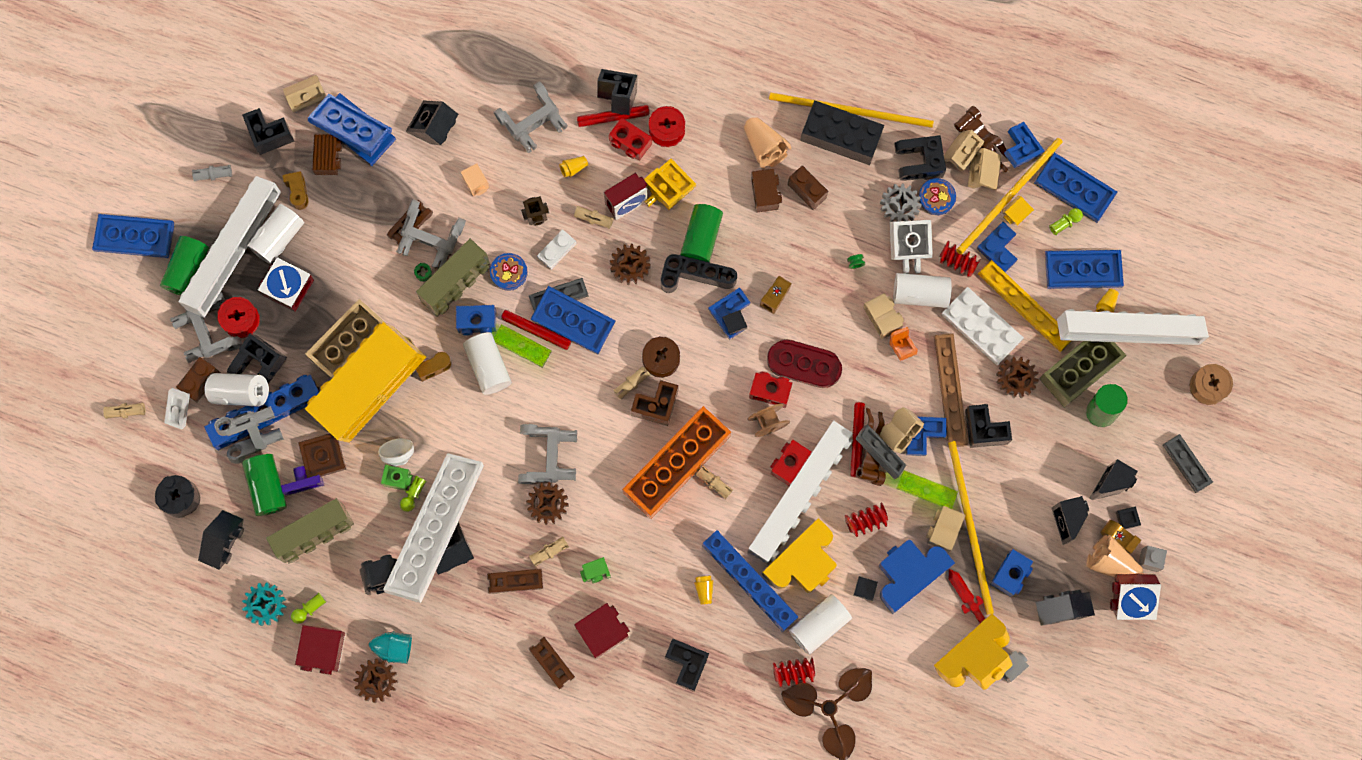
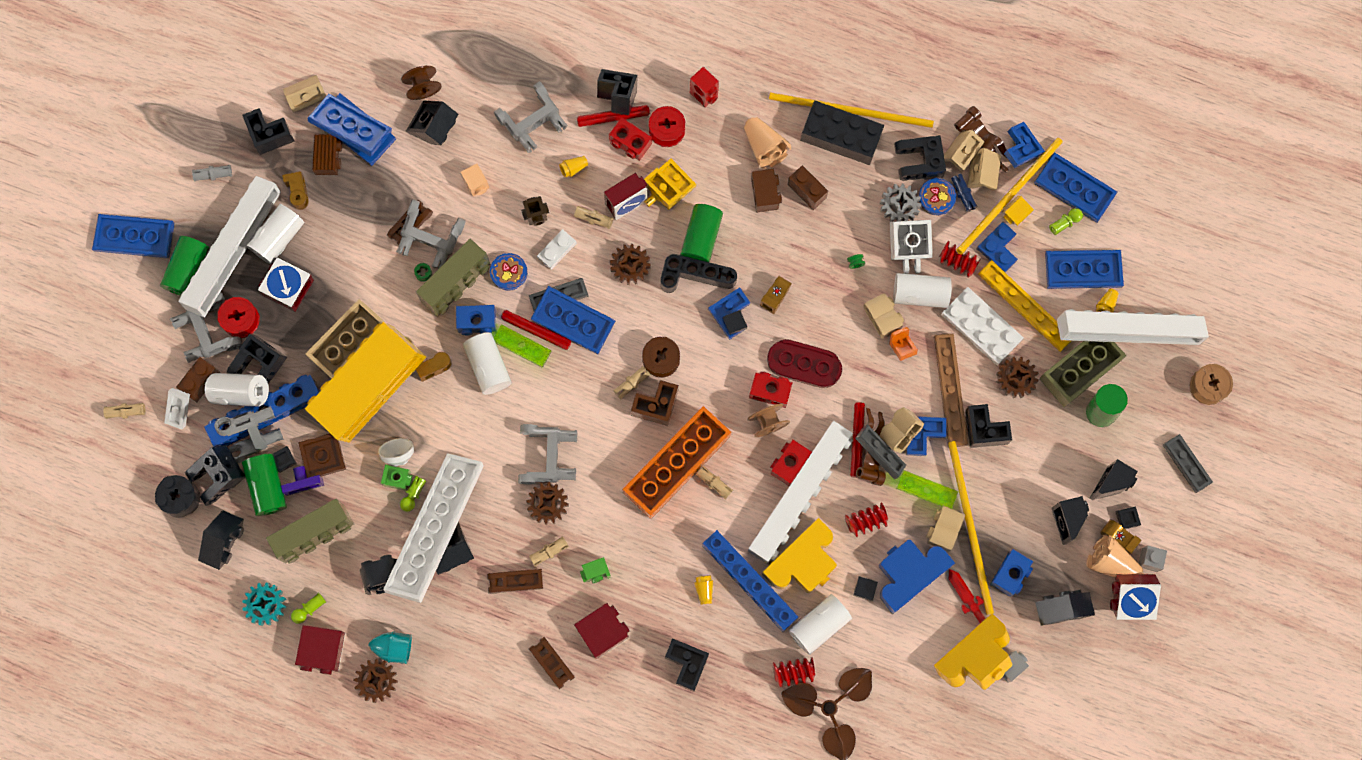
(222, 470): none -> black brick
(284, 459): none -> black tile
(420, 79): none -> reddish brown piece
(704, 87): none -> red brick
(964, 192): none -> dark blue pin

